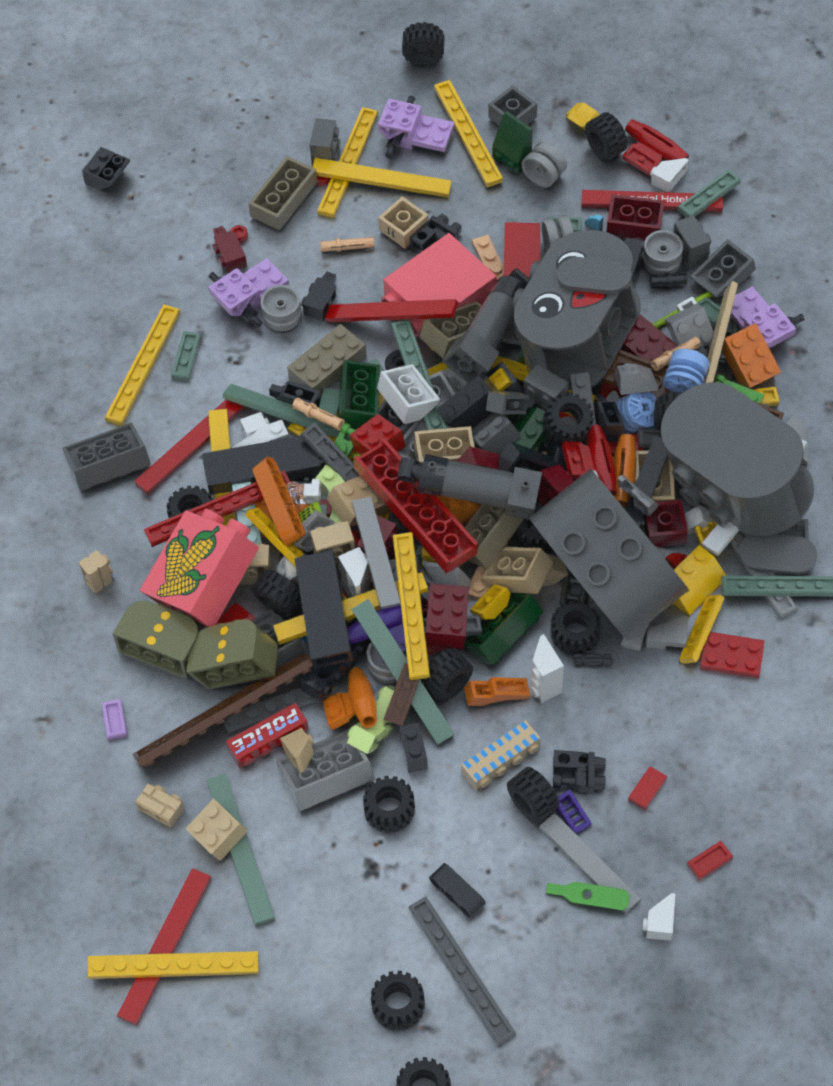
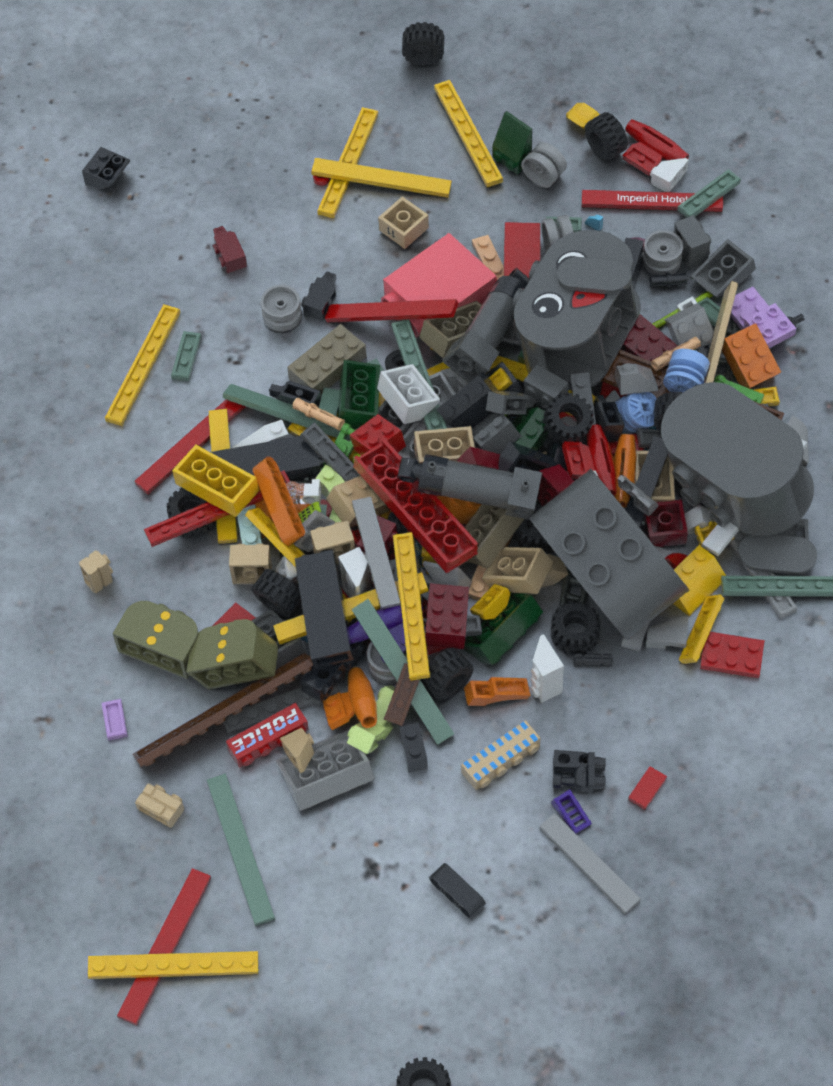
(106, 456): dark grey slope -> none
(201, 566): coral brick -> none
(215, 480): none -> yellow brick
(216, 829): tan brick -> none
(241, 233): red tile -> none
(242, 293): lavender piece -> none
(253, 423): white brick -> none
(282, 193): dark tan brick -> none
(324, 140): dark grey brick -> none
(347, 244): light nougat pin -> none
(389, 789): black tyre -> none
(392, 984): black tyre -> none
(407, 127): lavender piece -> none
(433, 231): black hips -> none
(462, 971): dark grey tile -> none
(515, 103): dark grey brick -> none
(533, 794): black tyre -> none
(601, 895): bright green piece -> none
(634, 216): dark red brick -> none
(660, 920): white slope -> none
(710, 860): red tile -> none

